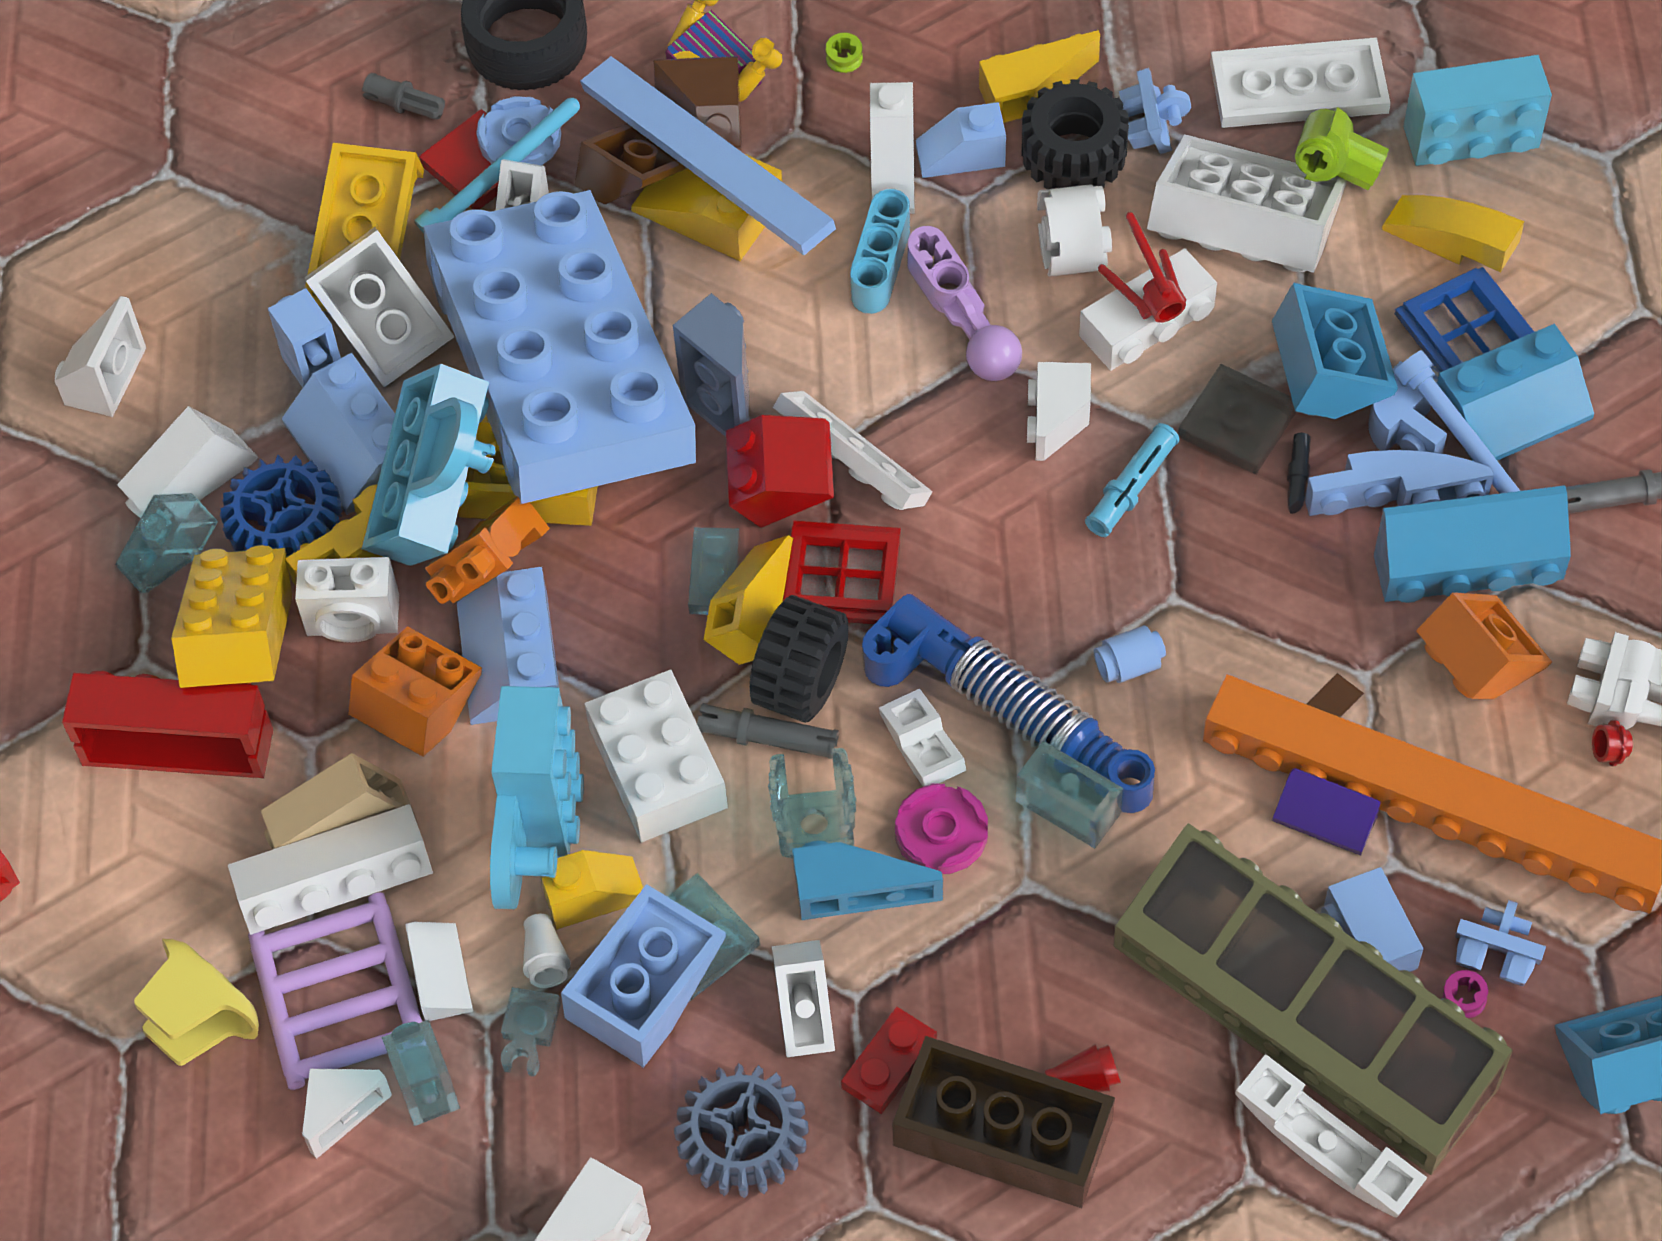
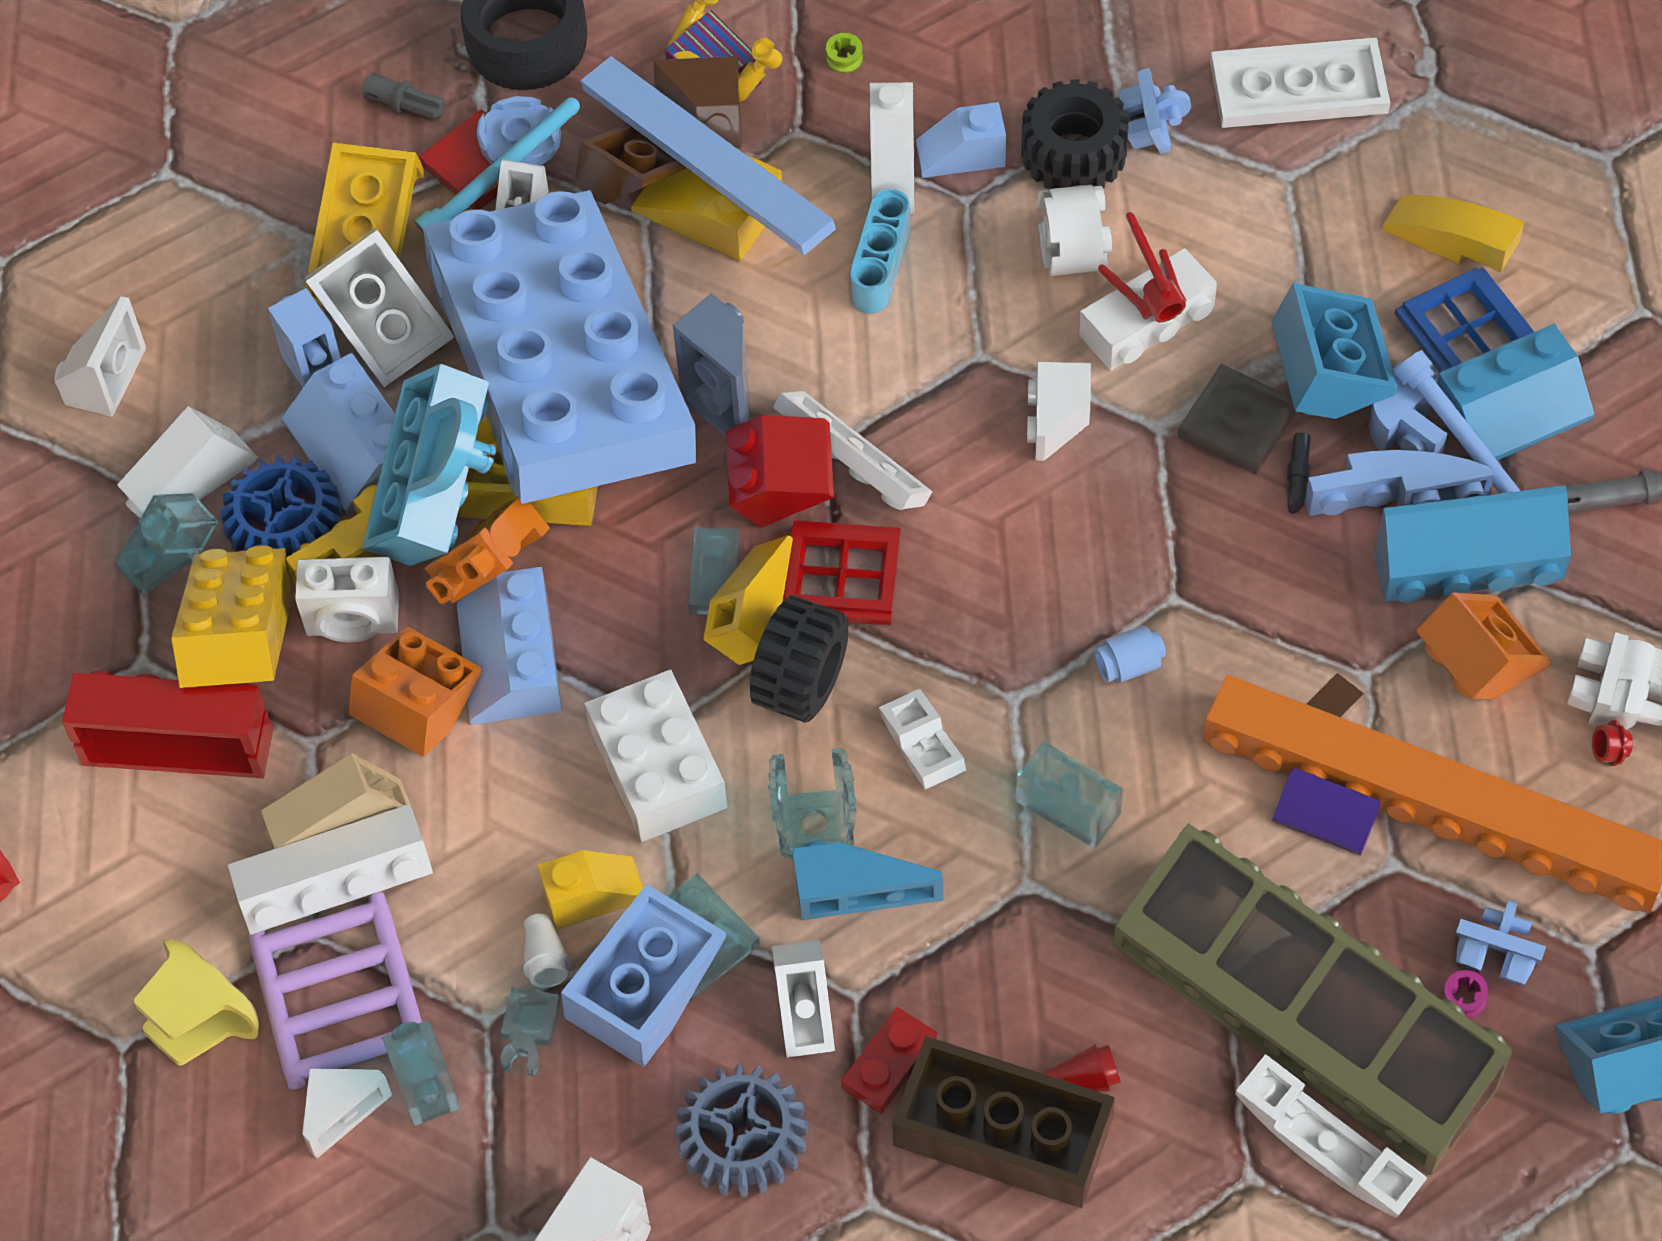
(438, 969): white slope -> none
(534, 787): medium azure brick -> none
(769, 731): dark grey pin -> none
(941, 828): dark pink tile -> none
(975, 669): blue piece -> none
(992, 349): lavender beam -> none
(1021, 74): yellow slope -> none
(1111, 508): medium azure pin -> none
(1244, 204): white slope -> none
(1333, 149): lime piece -> none
(1372, 914): light blue brick -> none
(1477, 110): medium azure brick -> none

